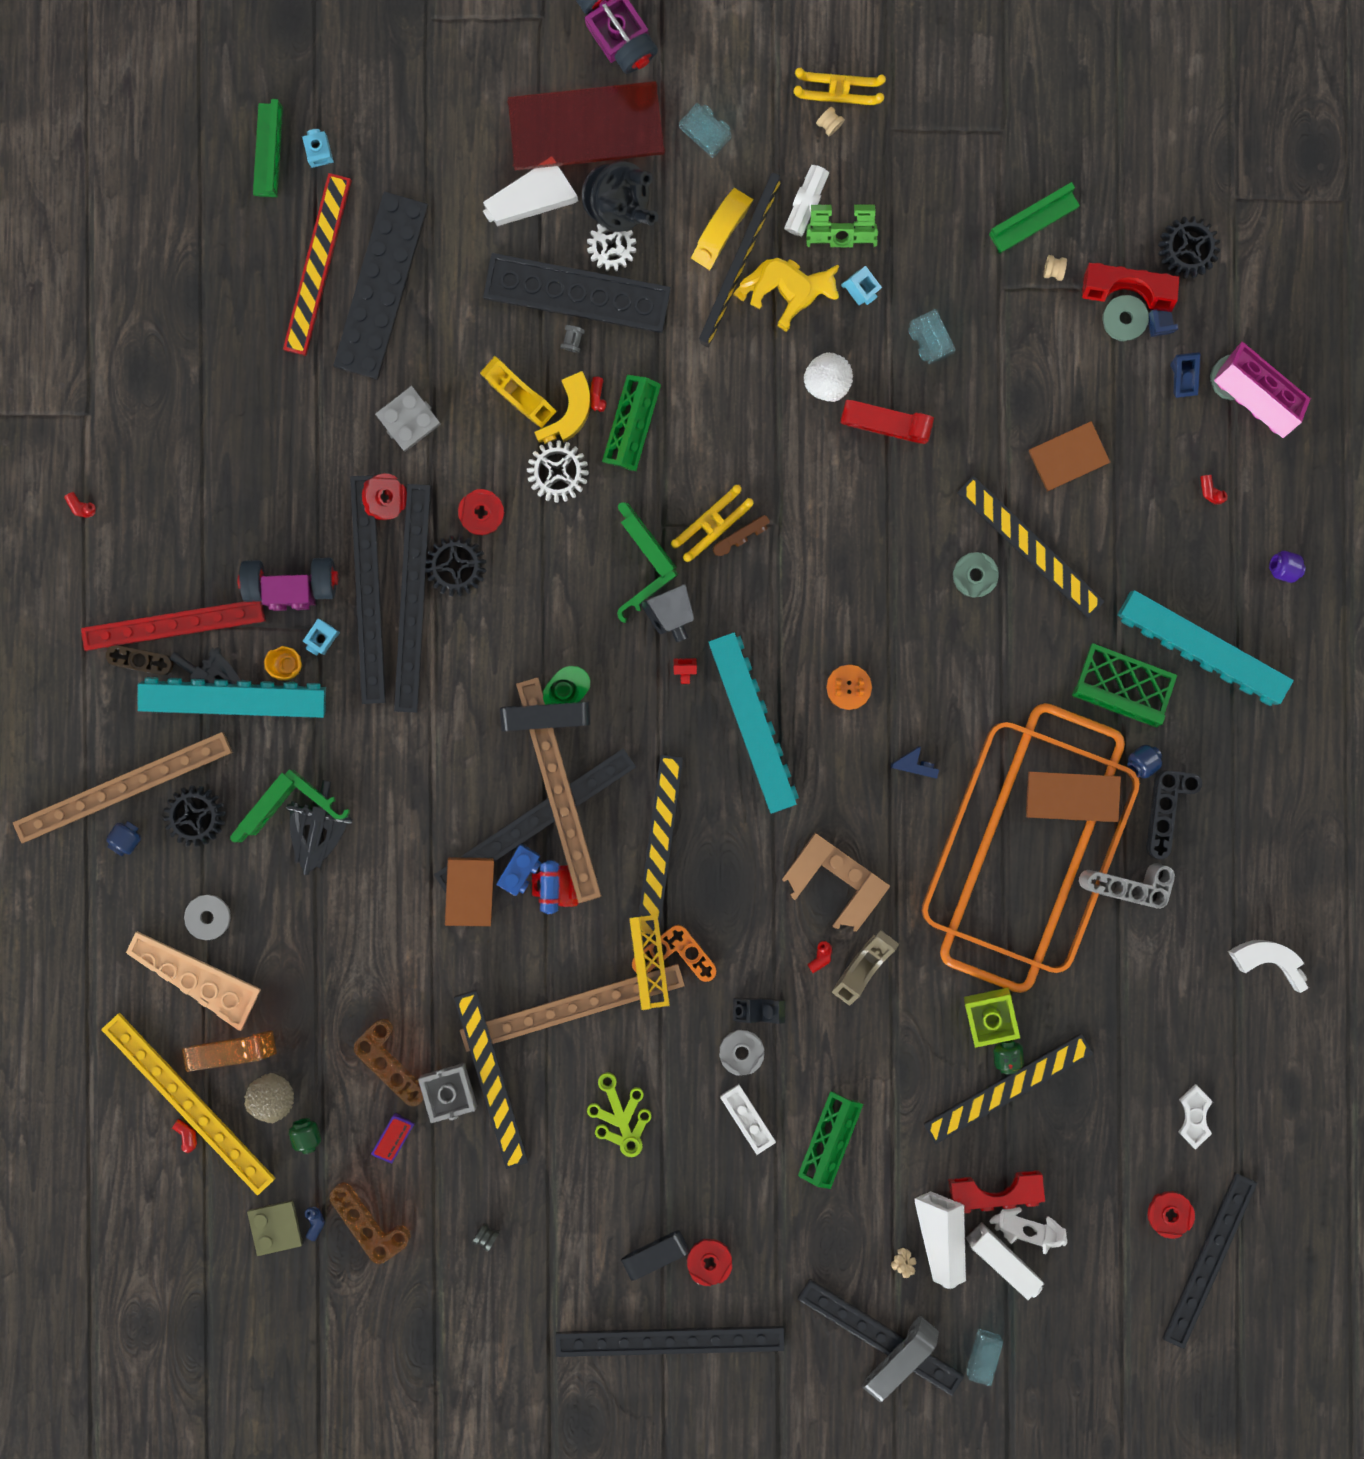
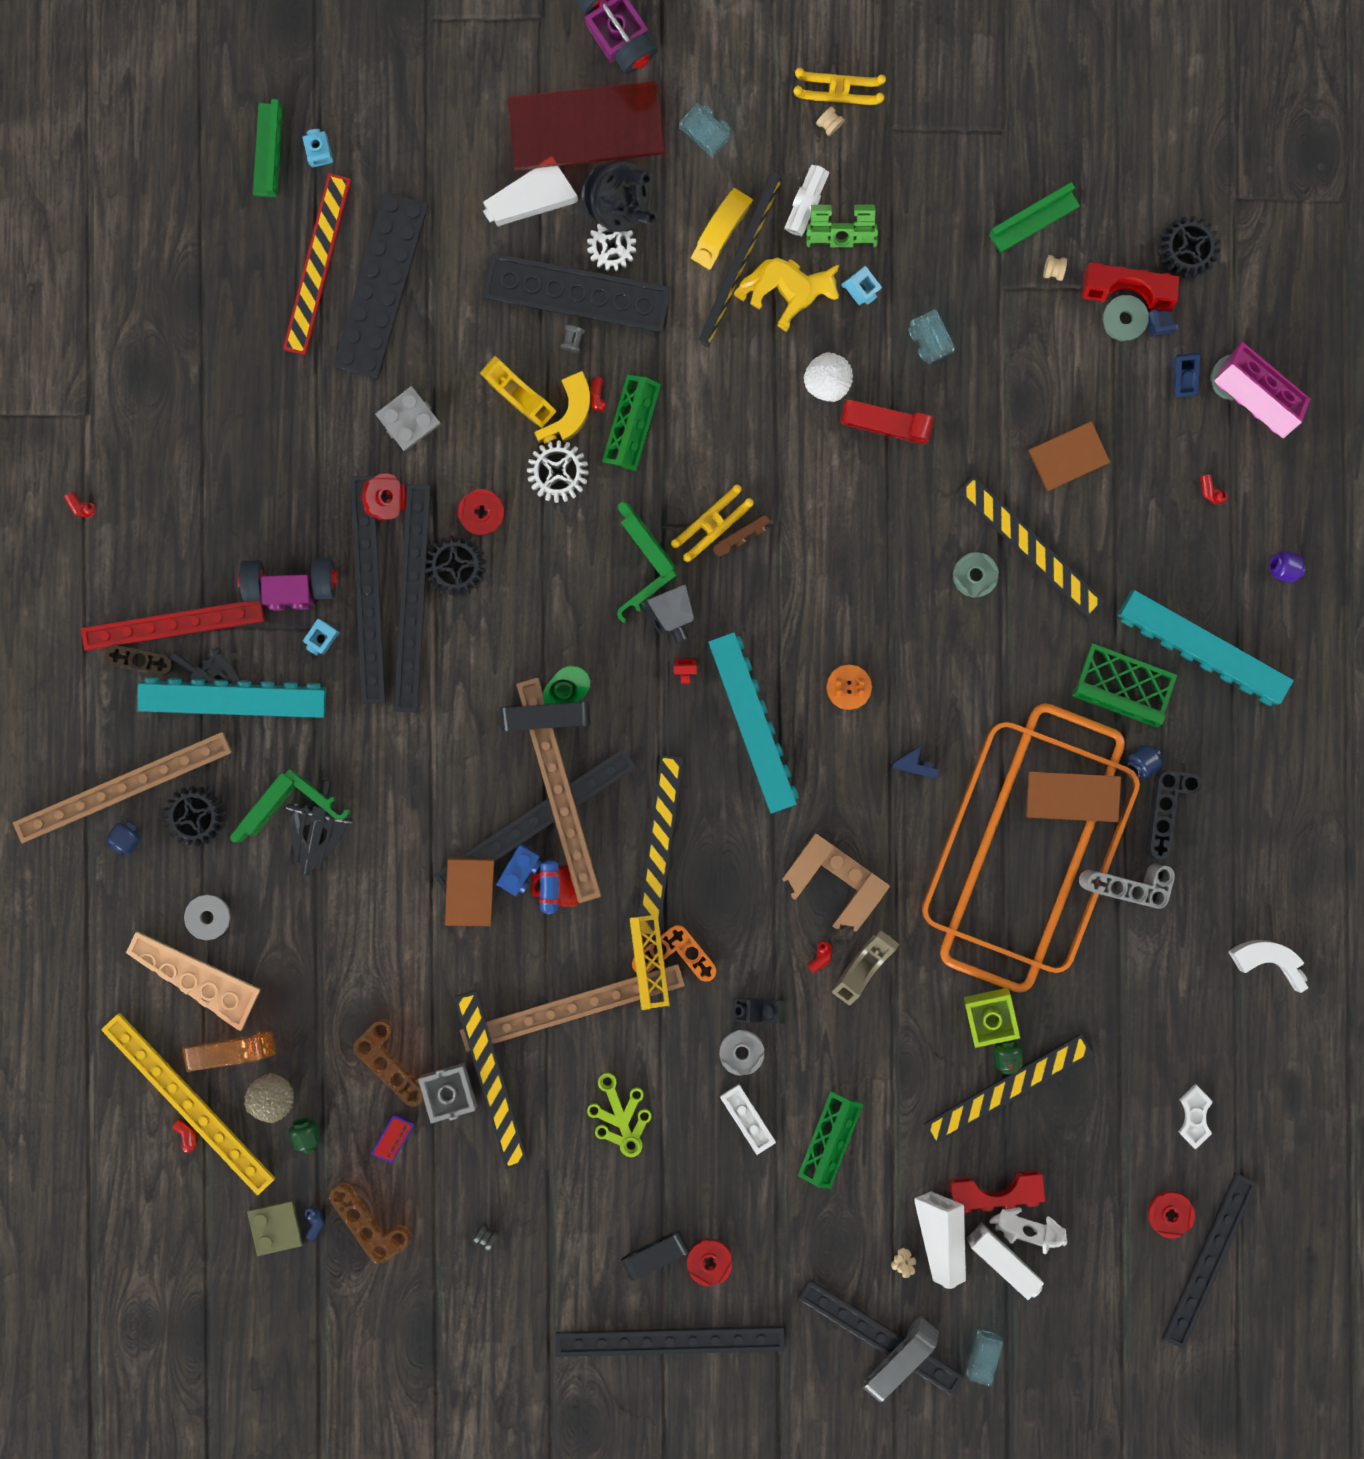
(283, 663): light orange hair -> none

